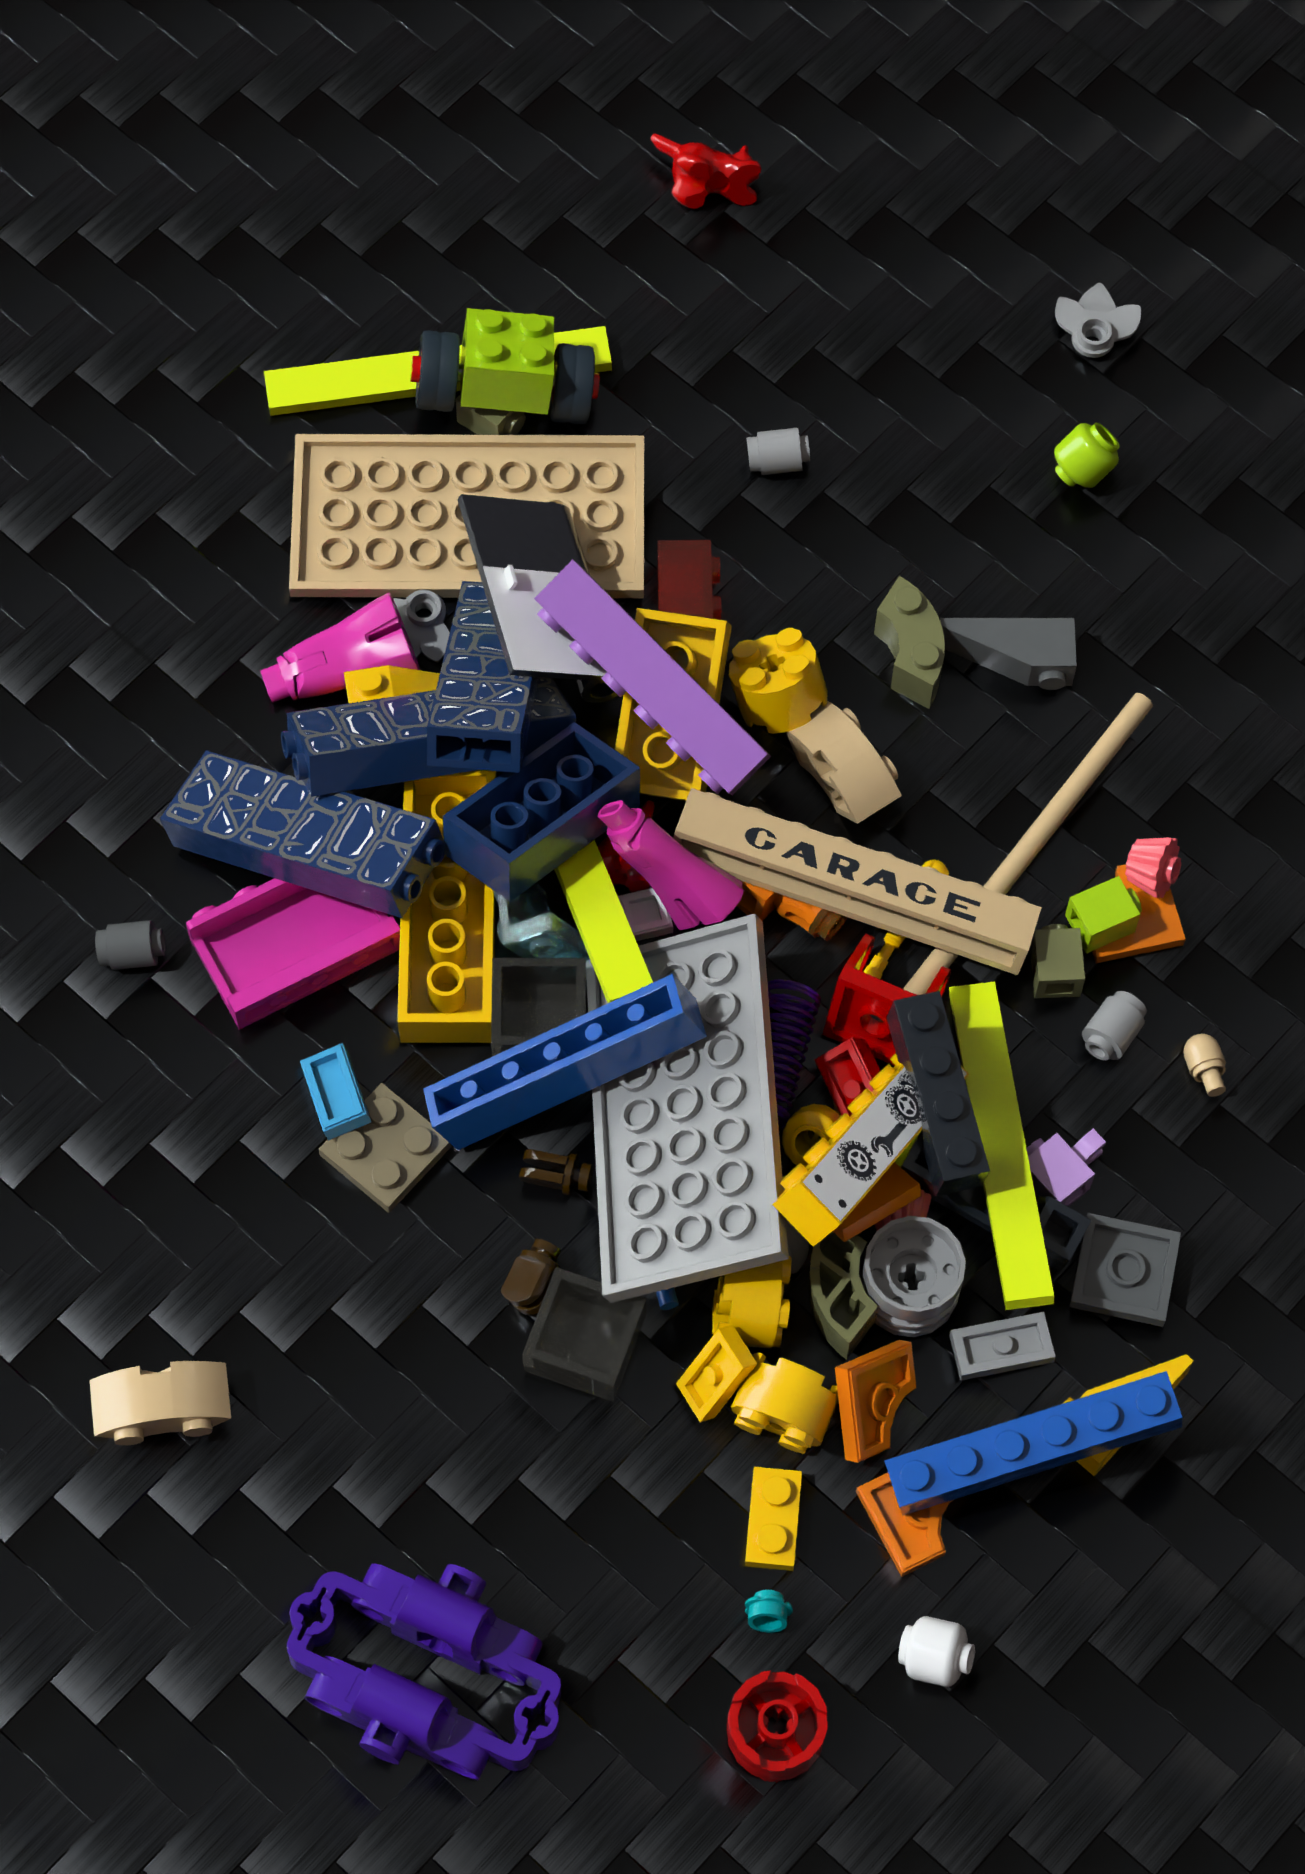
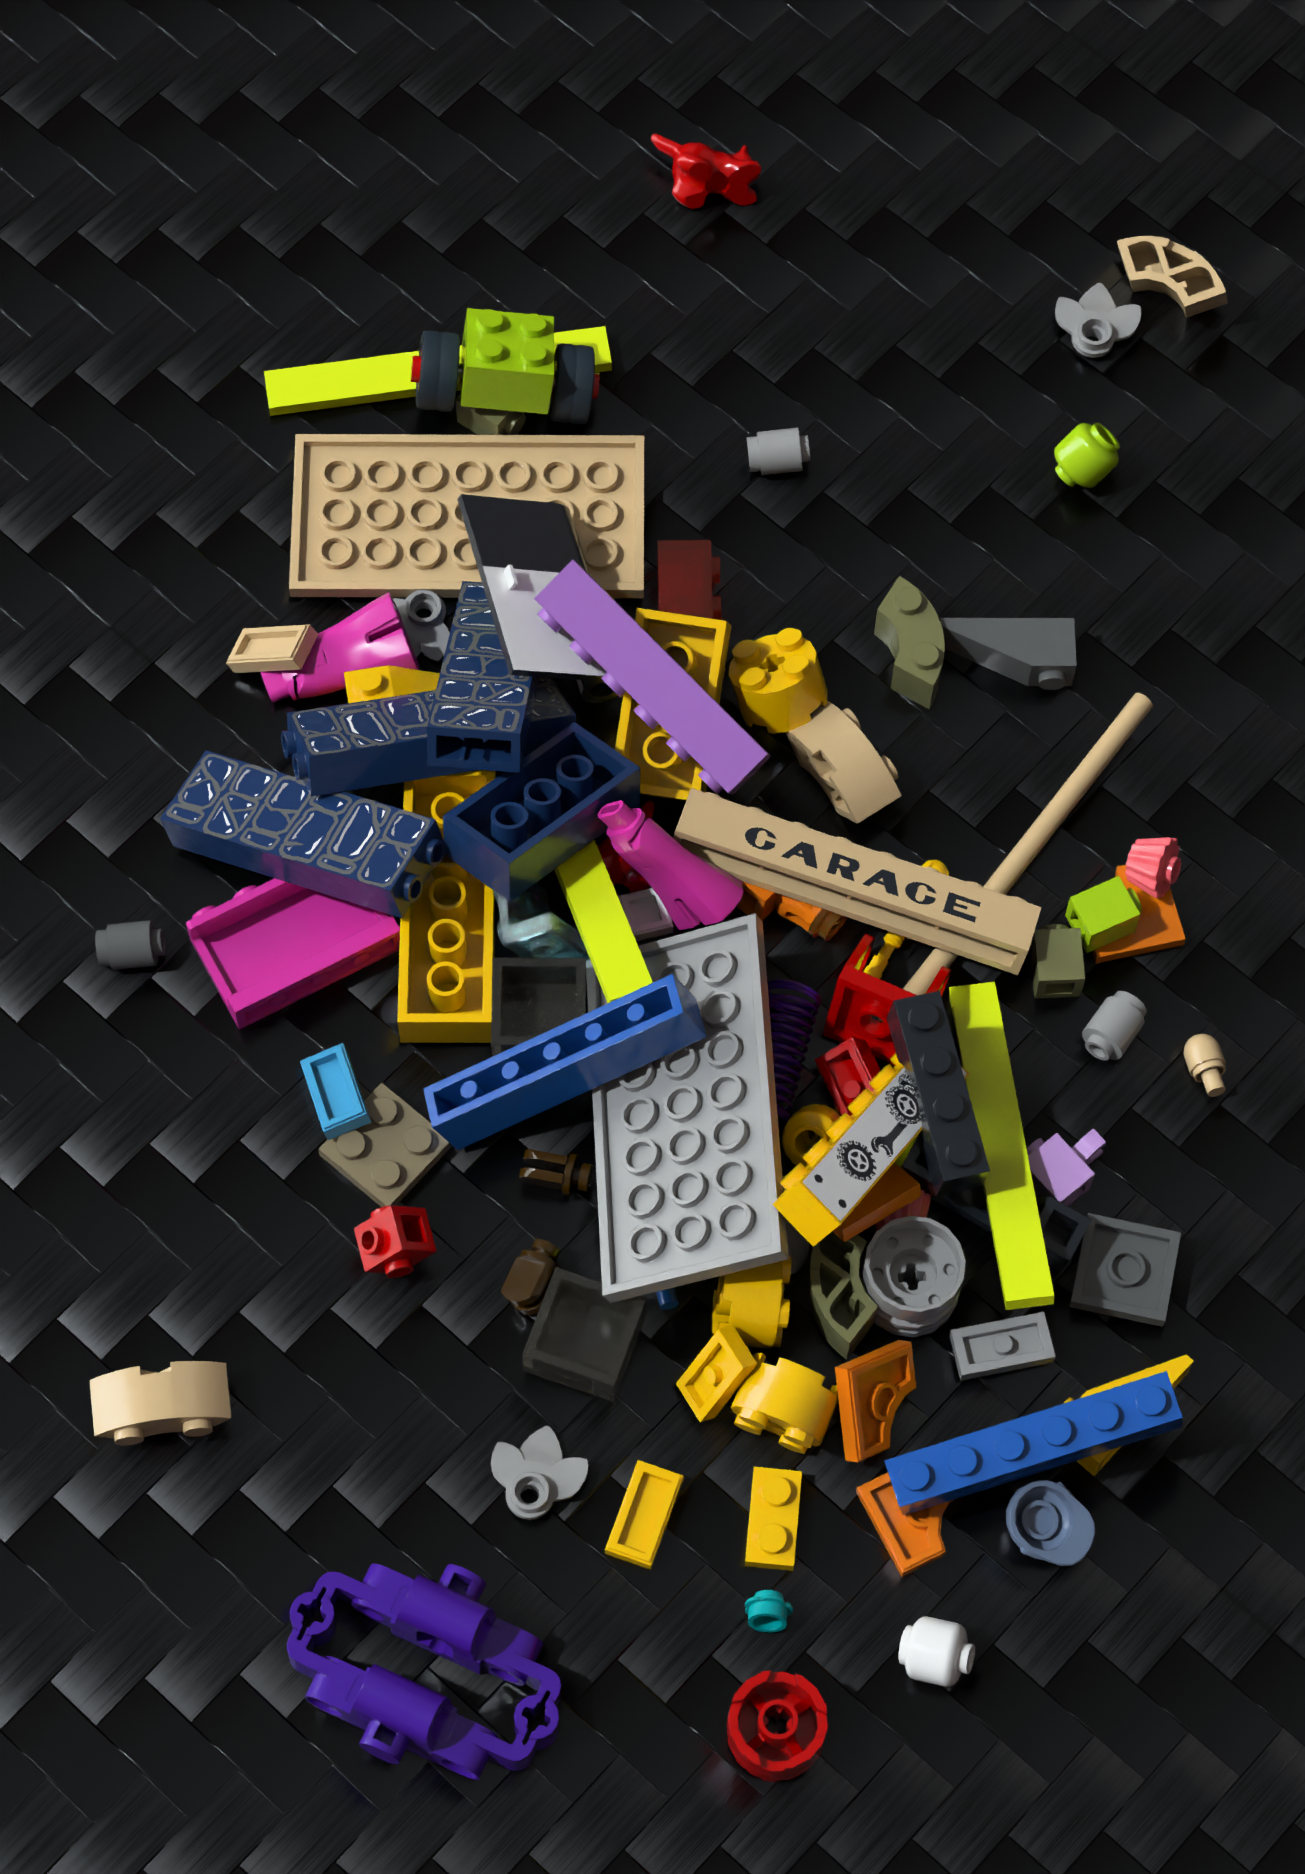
(272, 648): none -> tan tile
(394, 1240): none -> red brick
(539, 1468): none -> light grey plate
(644, 1514): none -> yellow tile
(1050, 1523): none -> sand blue hat
(1172, 270): none -> tan brick

